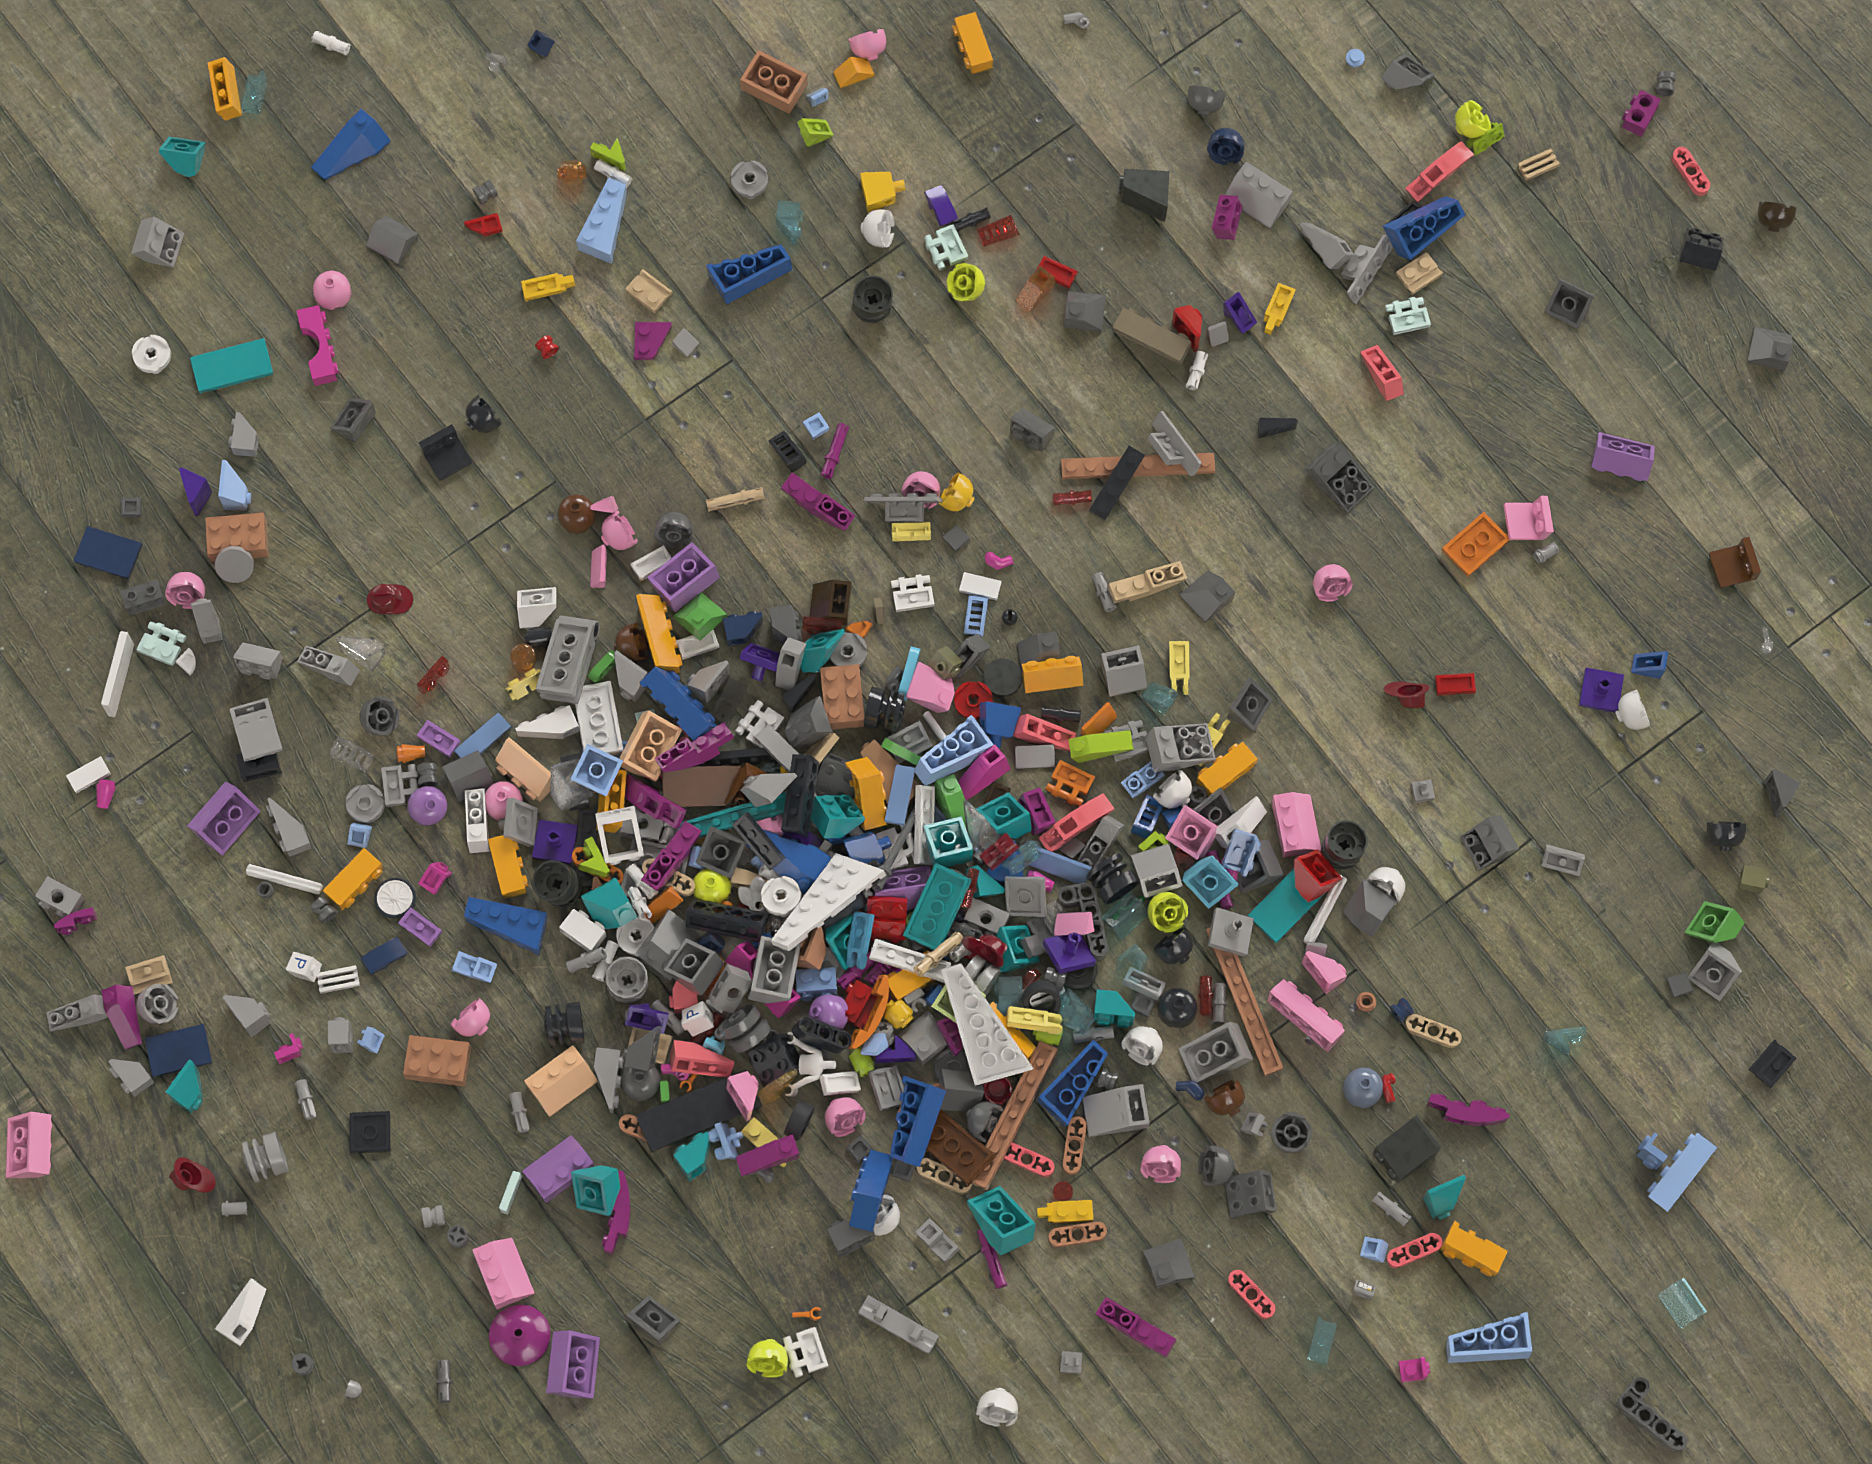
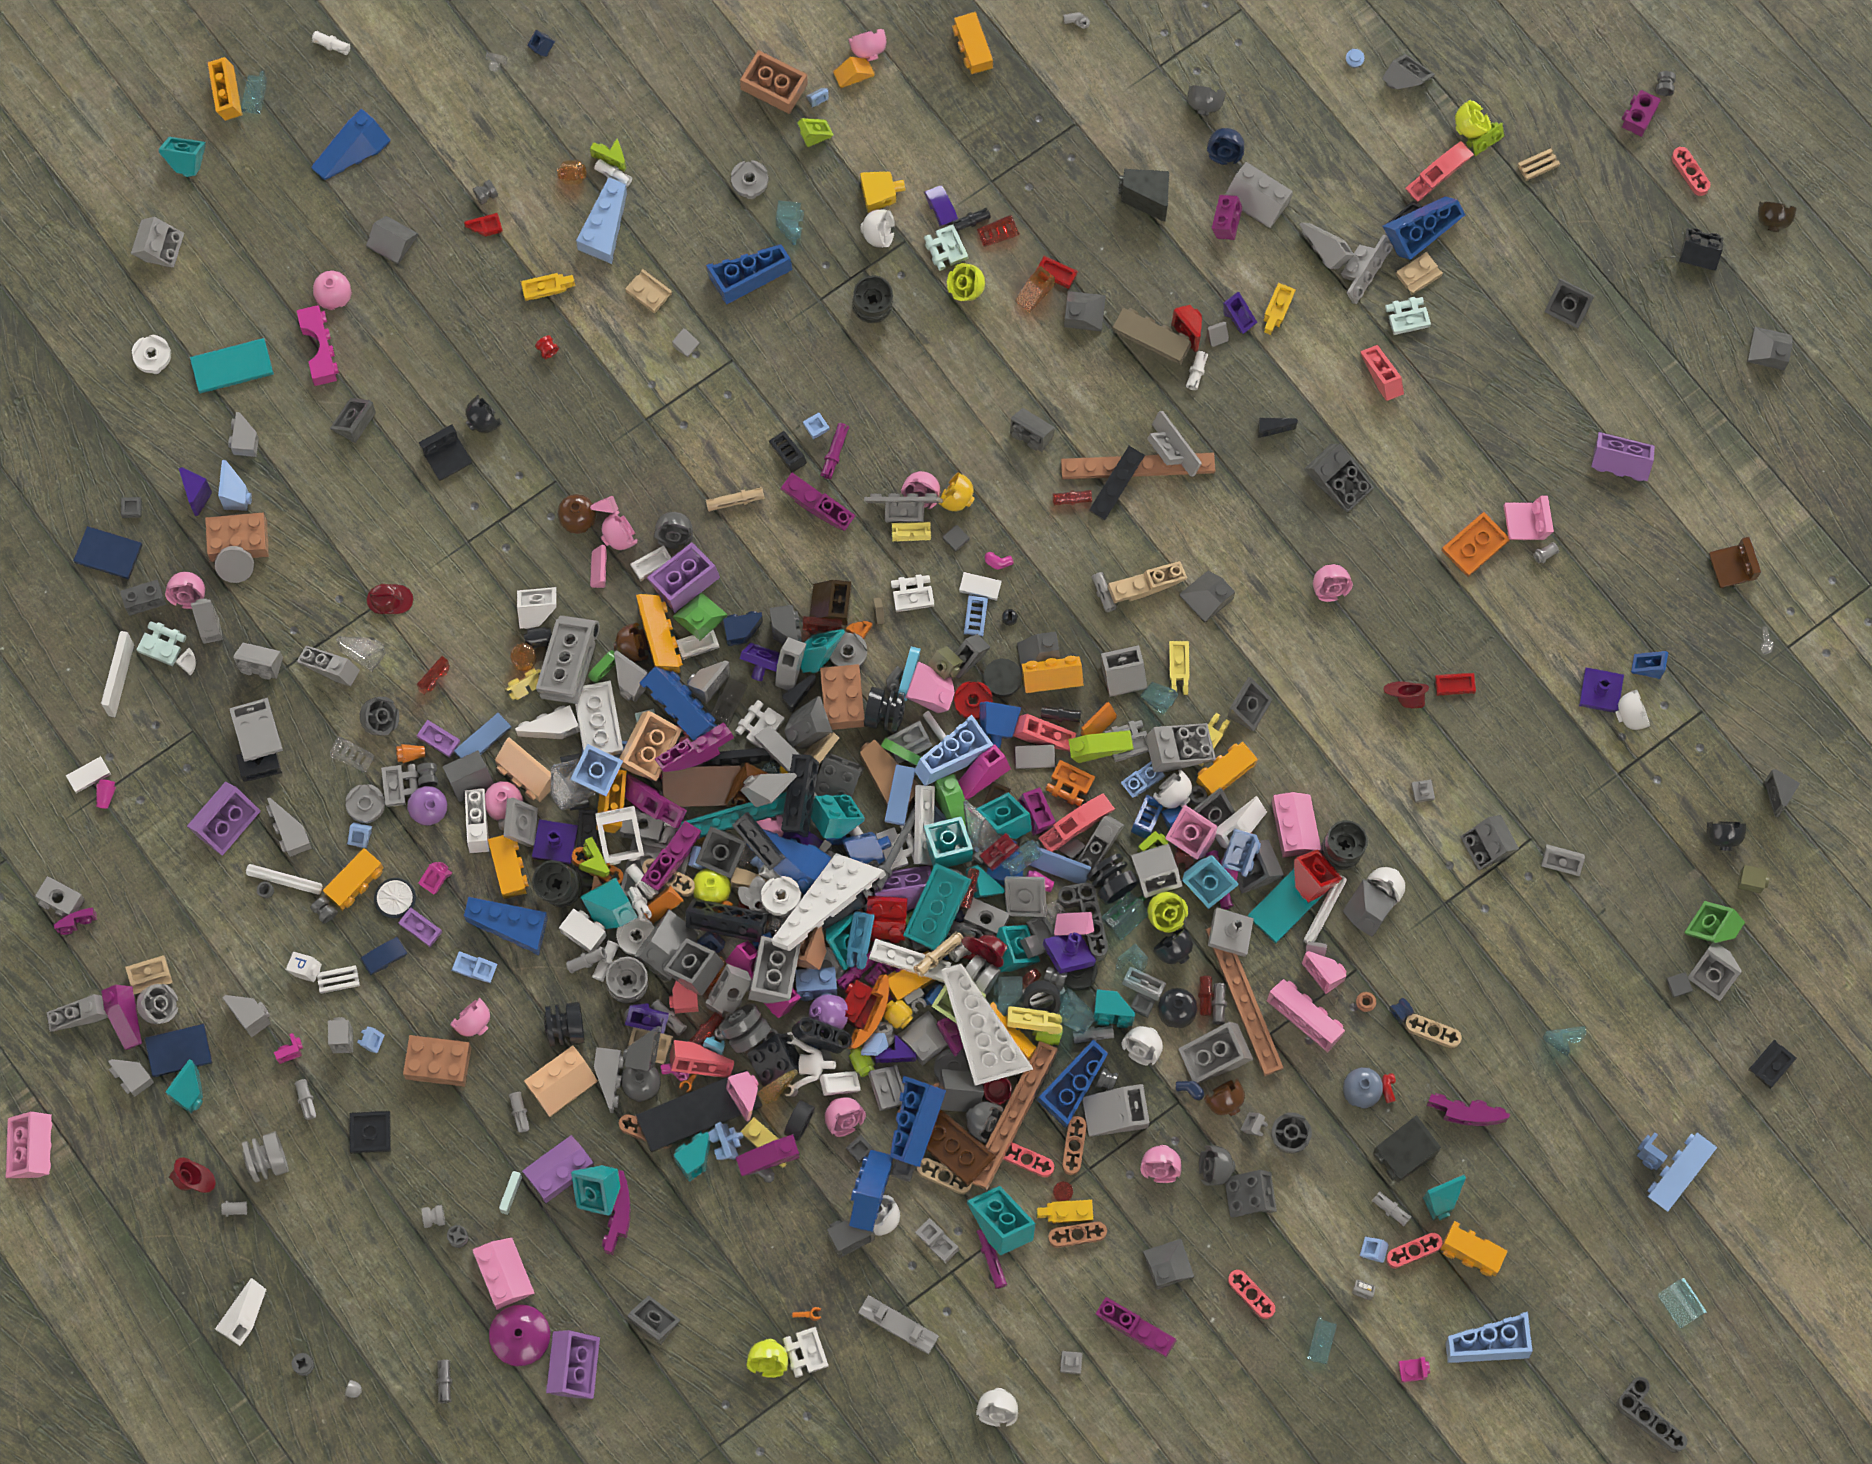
(649, 338): magenta wing -> none
(665, 1095): bright green tile -> none
(697, 1019): white brick -> none
(868, 792): light orange wedge -> none

